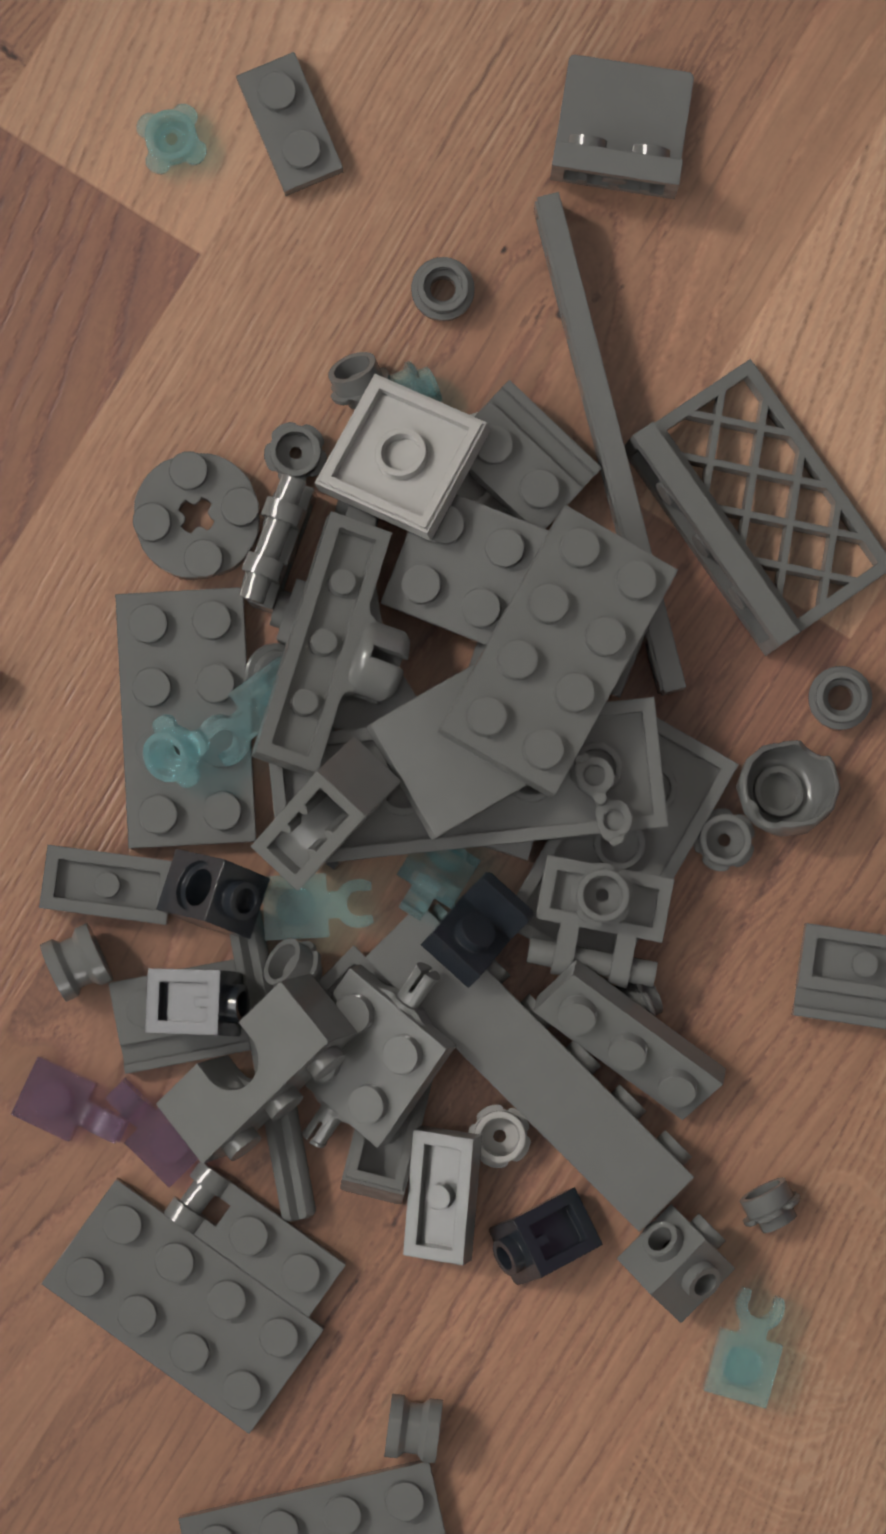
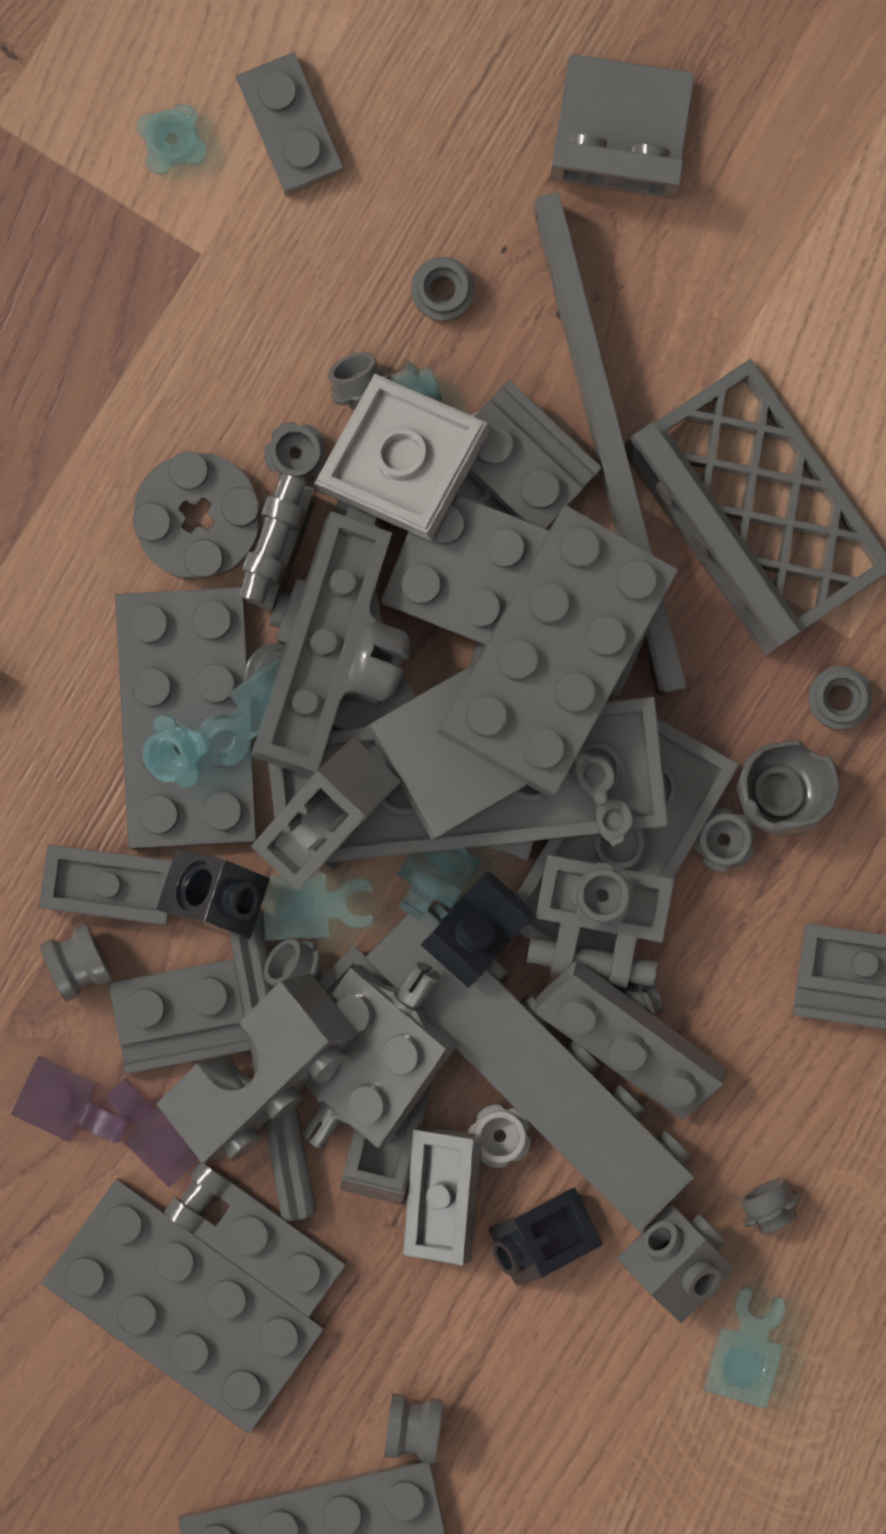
(195, 1002): bracket -> none

